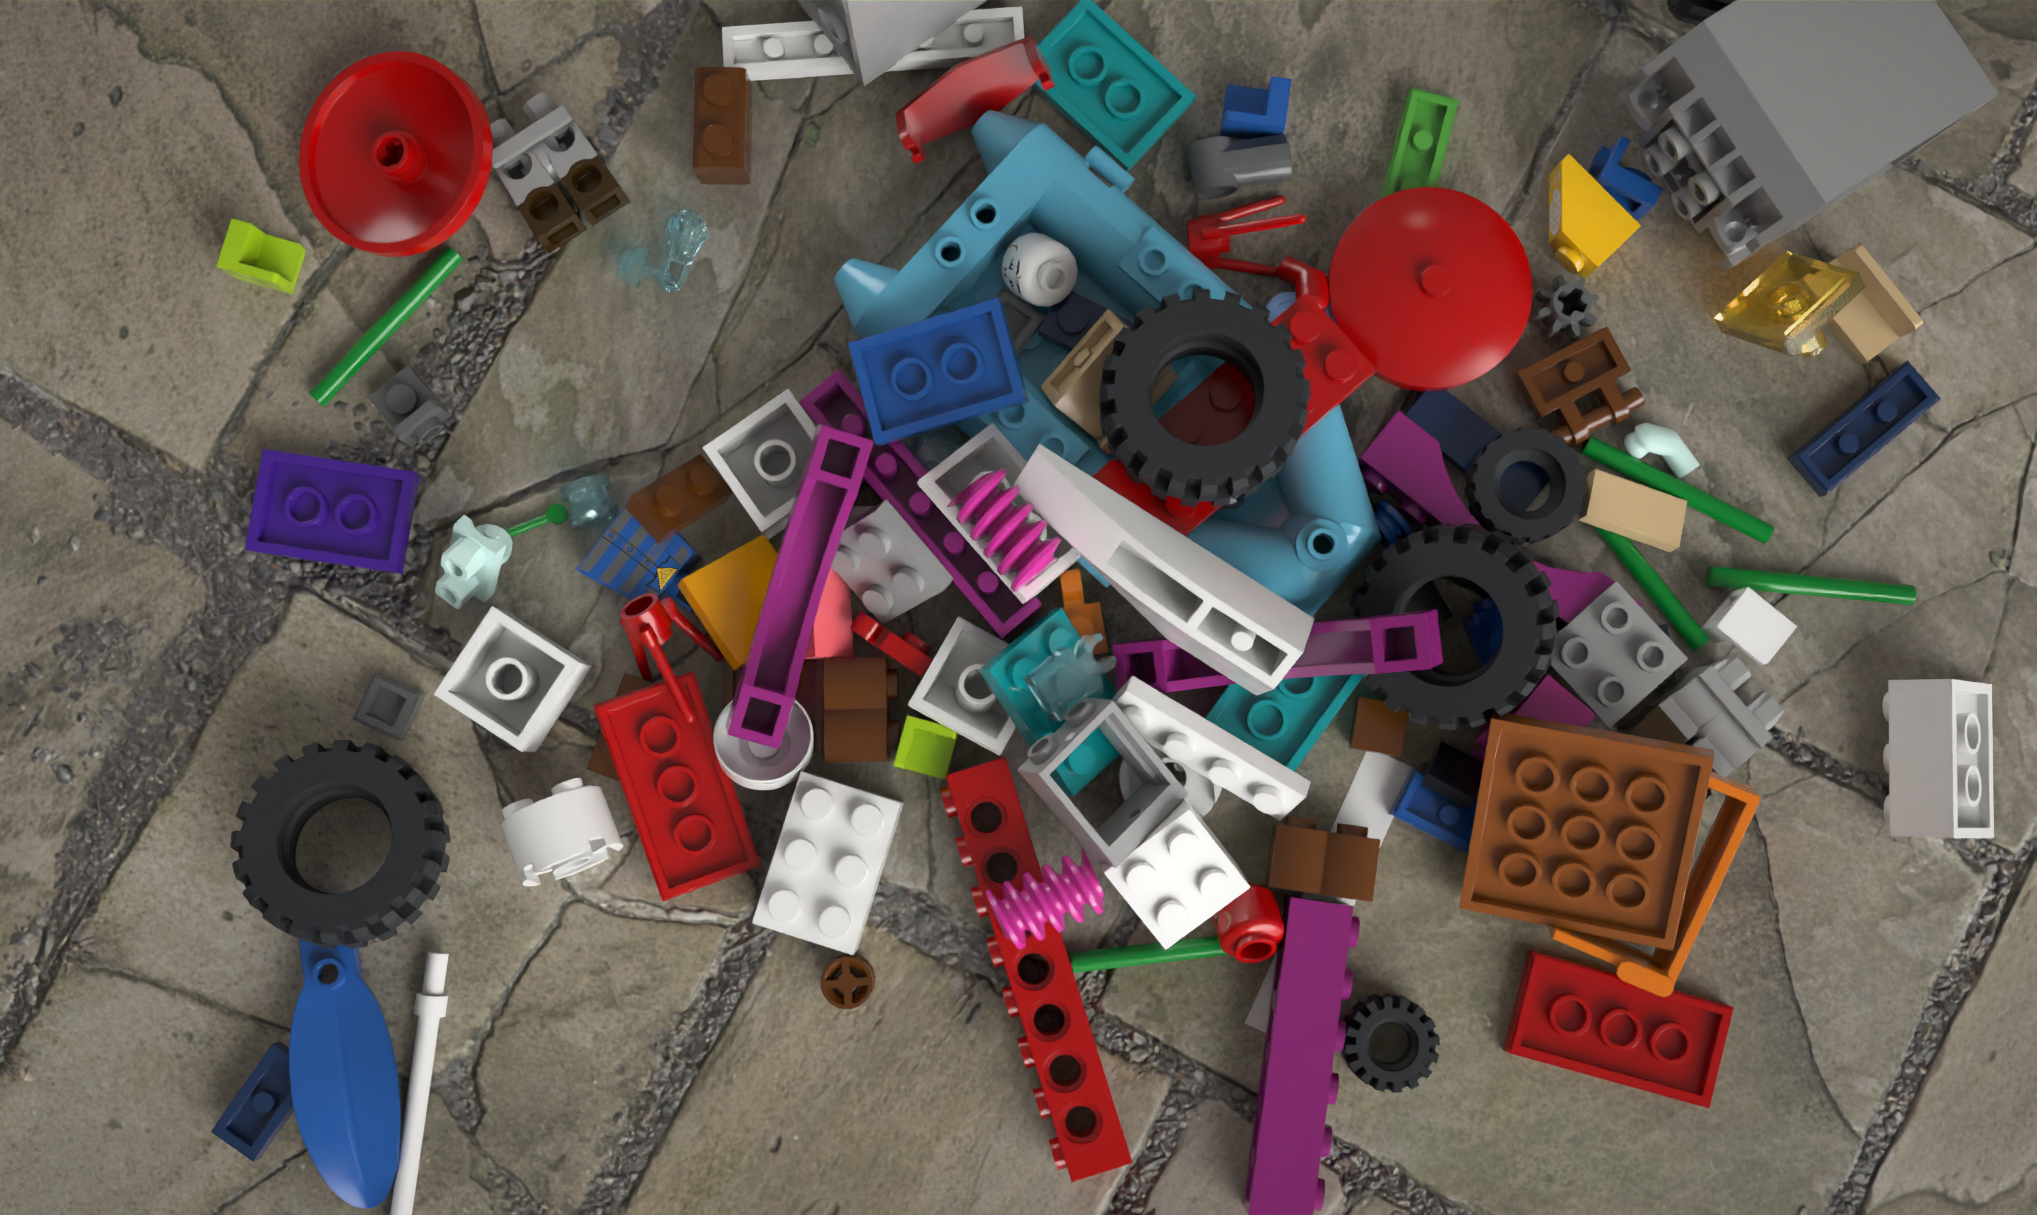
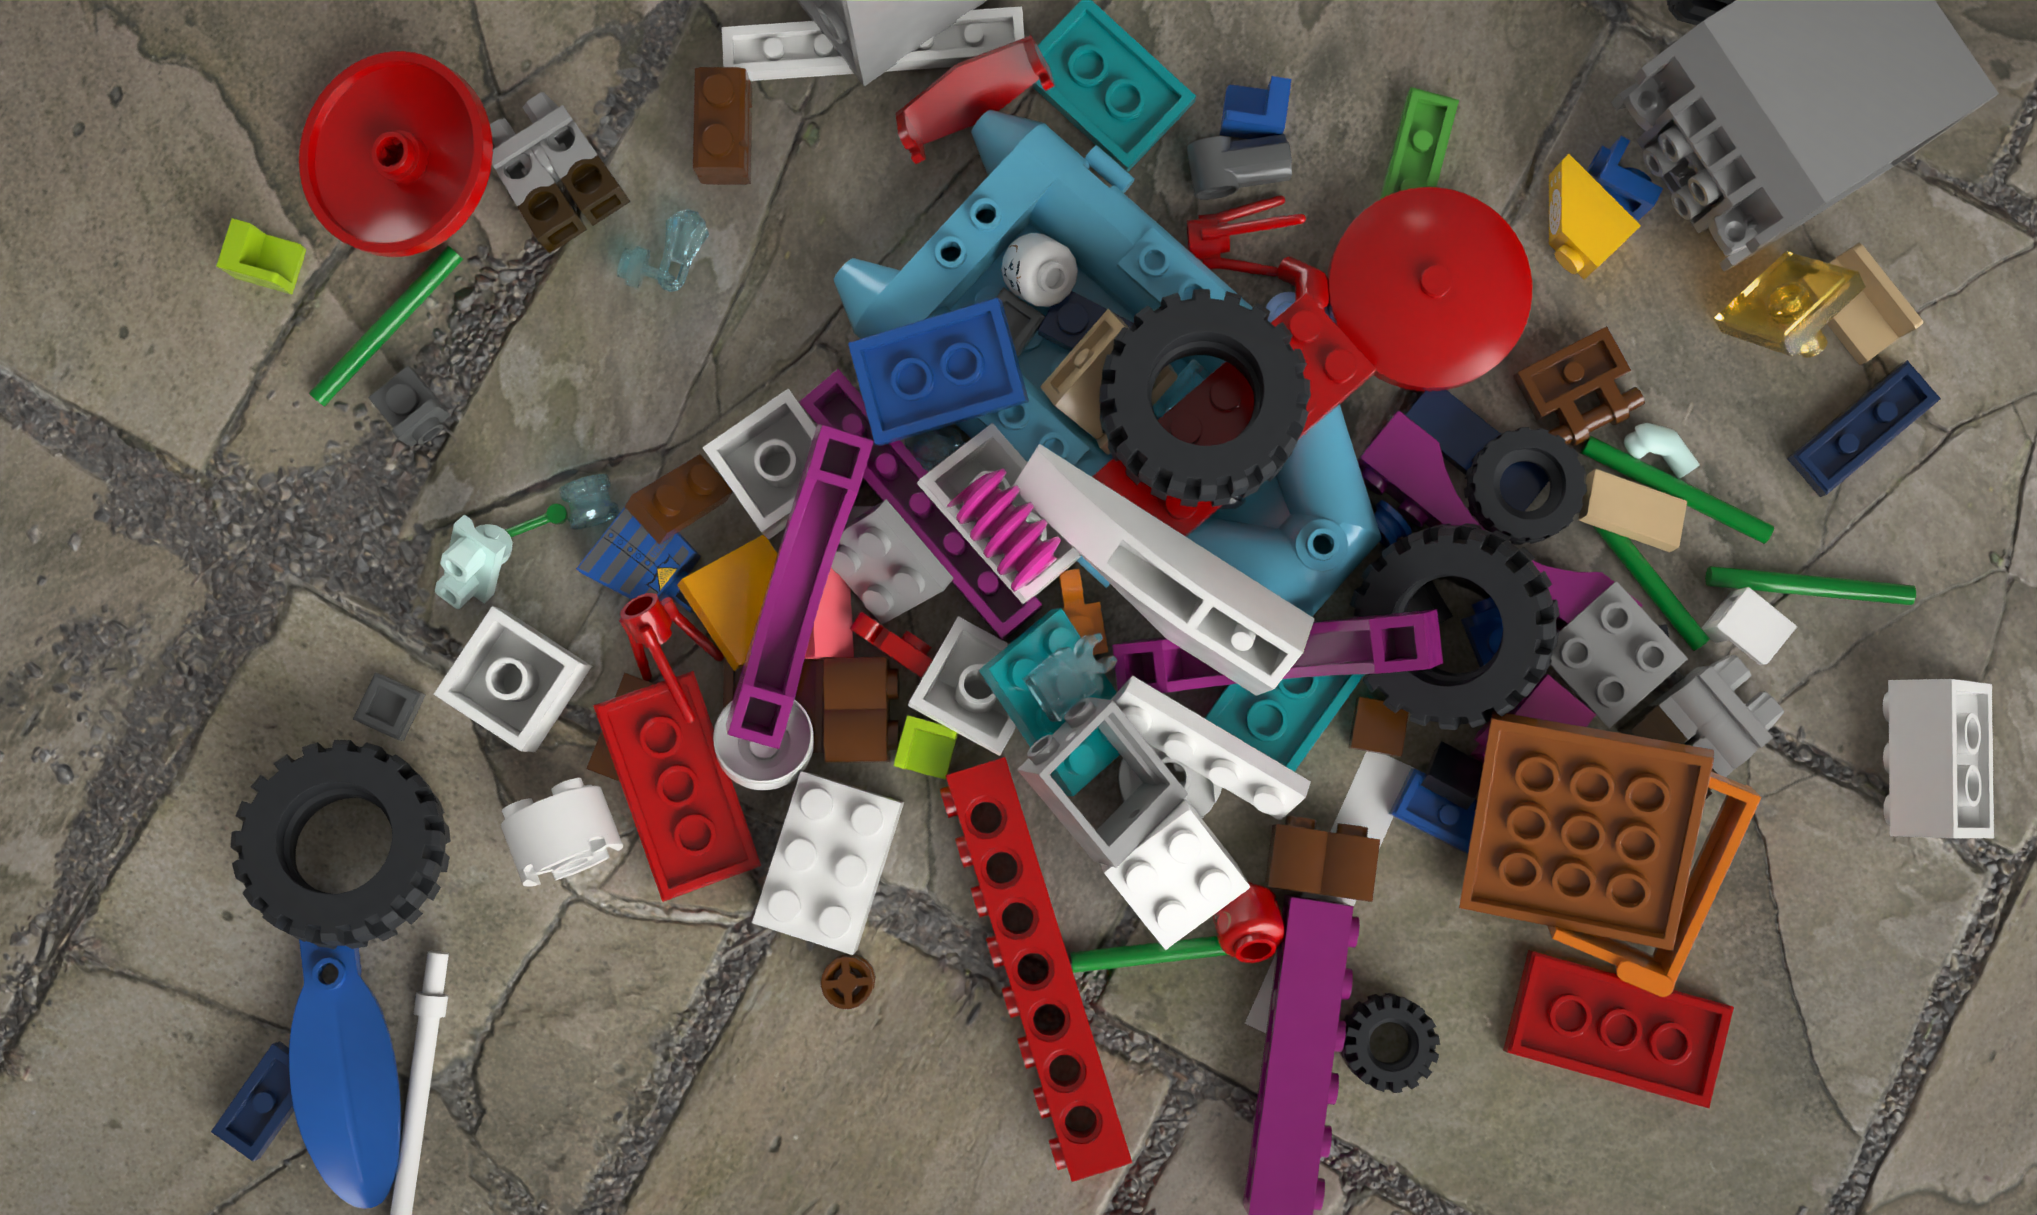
(332, 511): dark purple plate -> none
(1047, 900): dark pink piece -> none
(1579, 307): dark grey gear -> none

